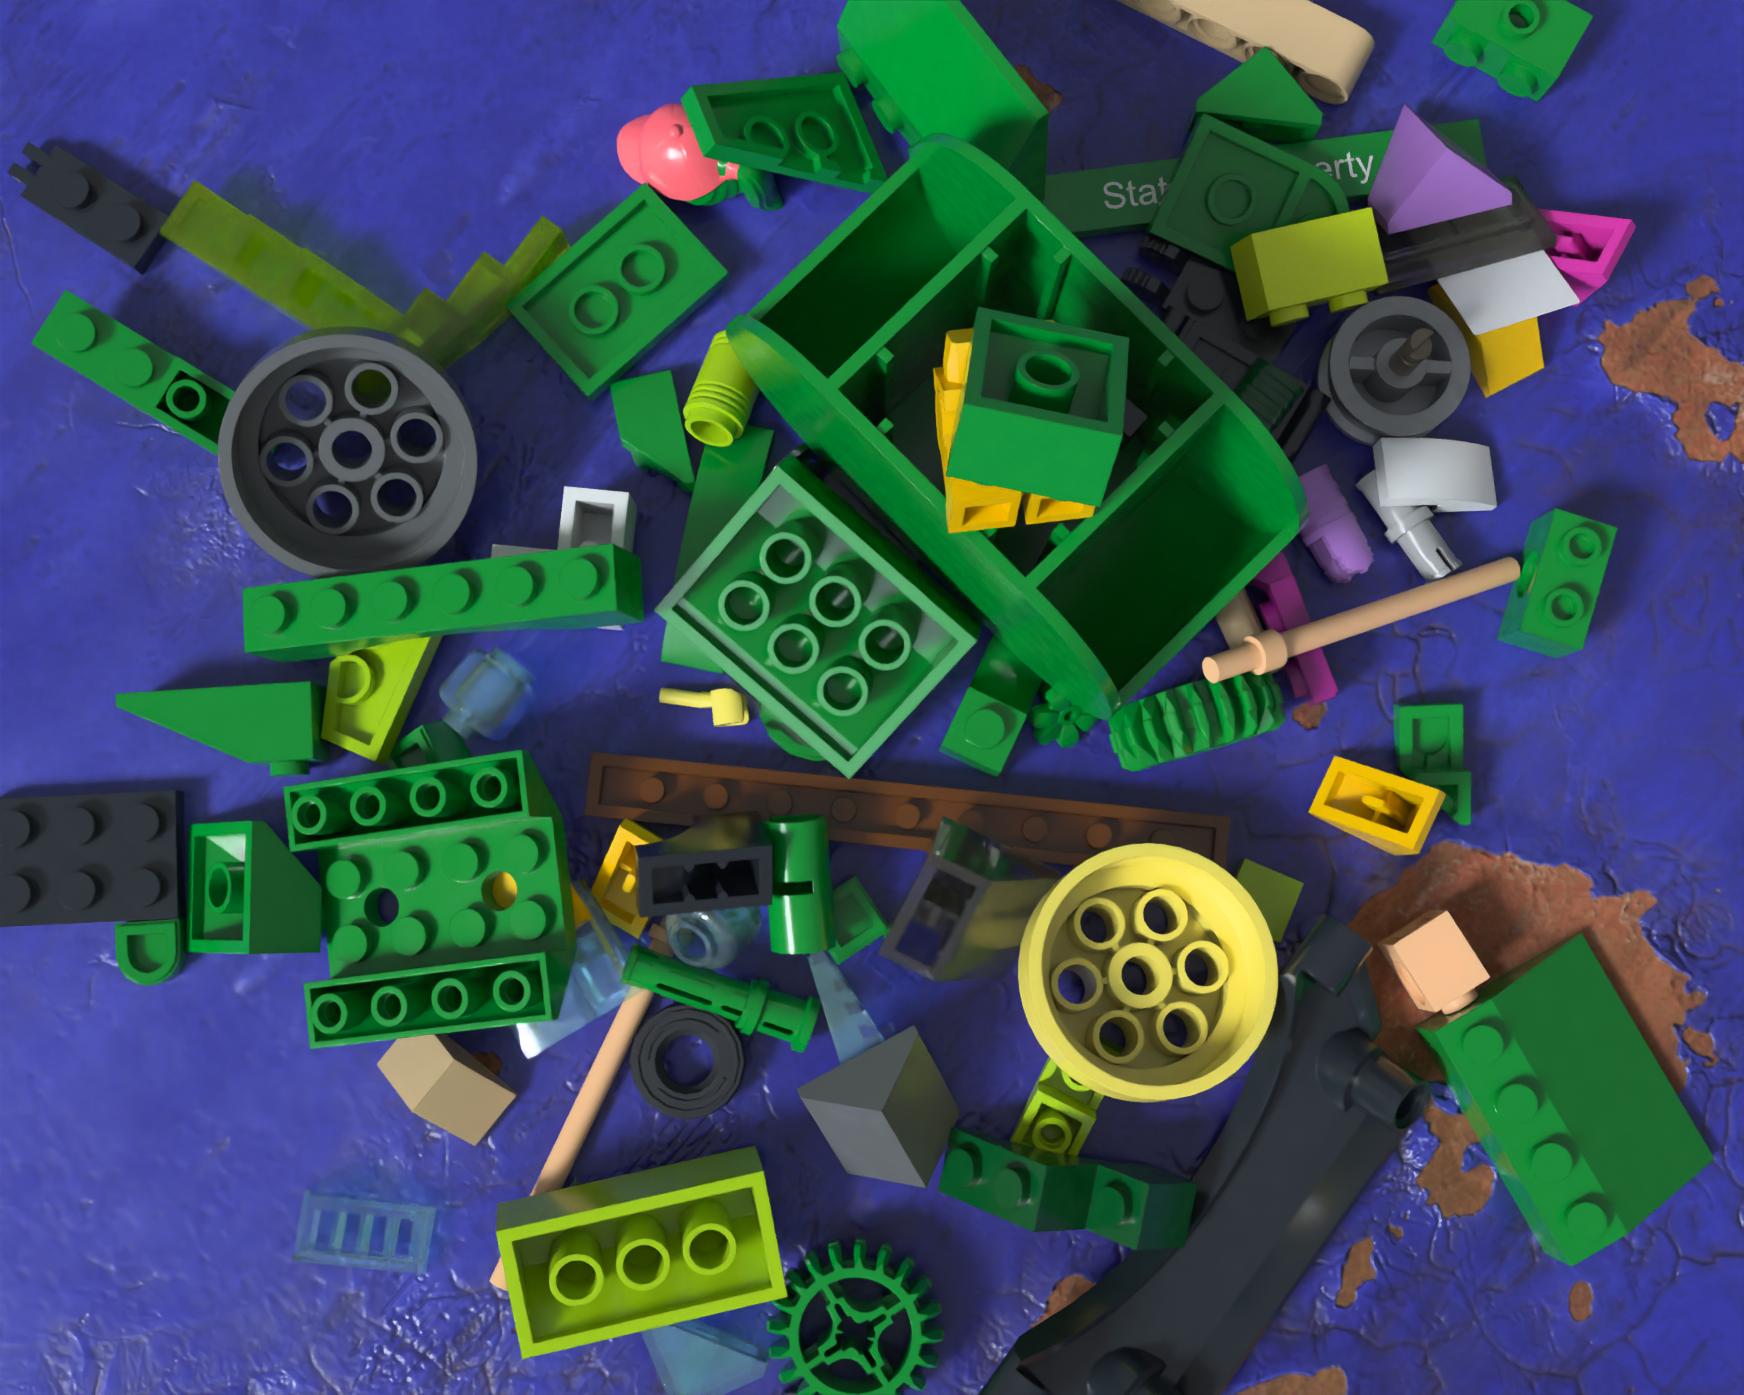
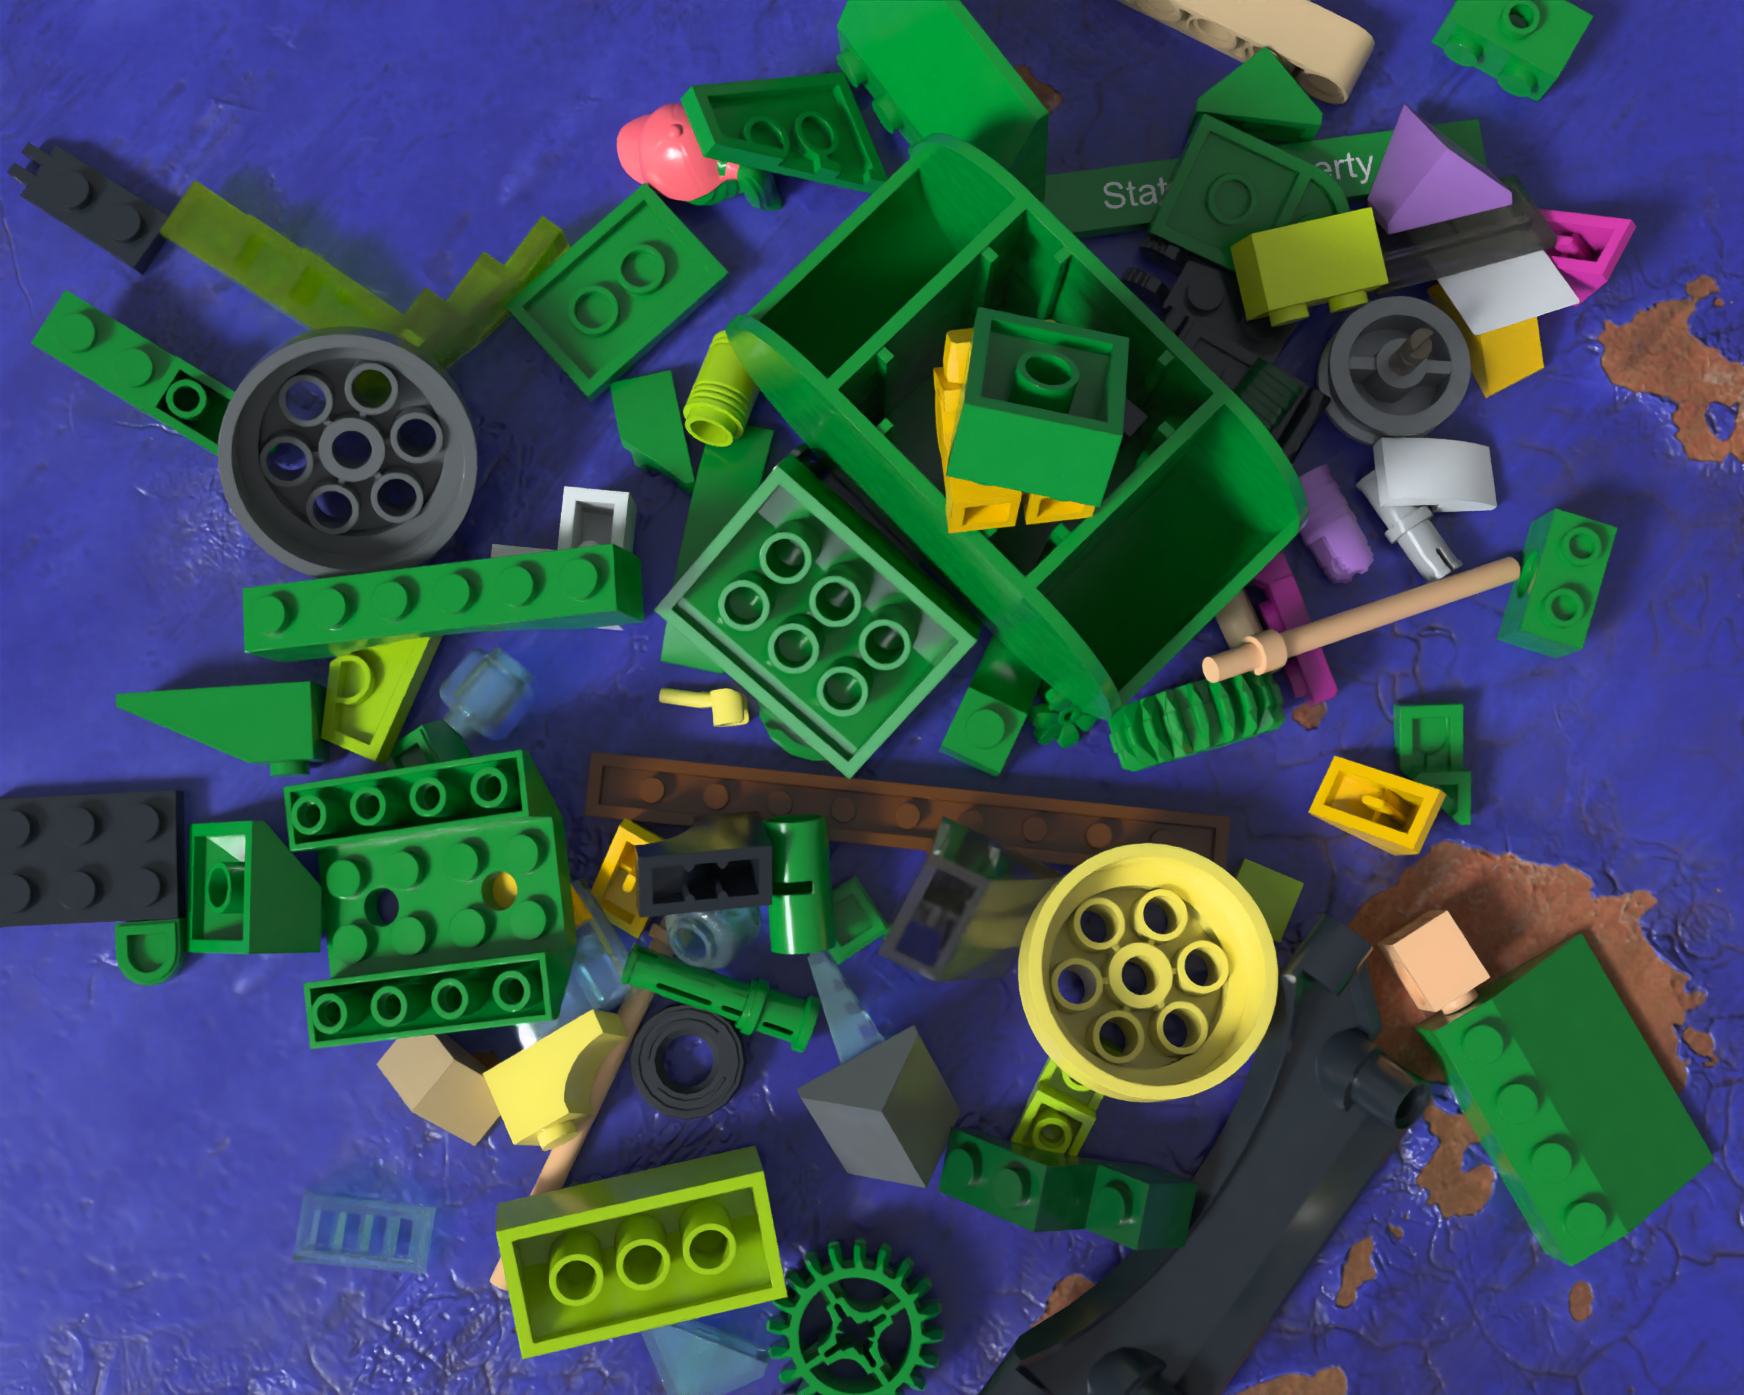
(550, 1083): none -> light yellow arch

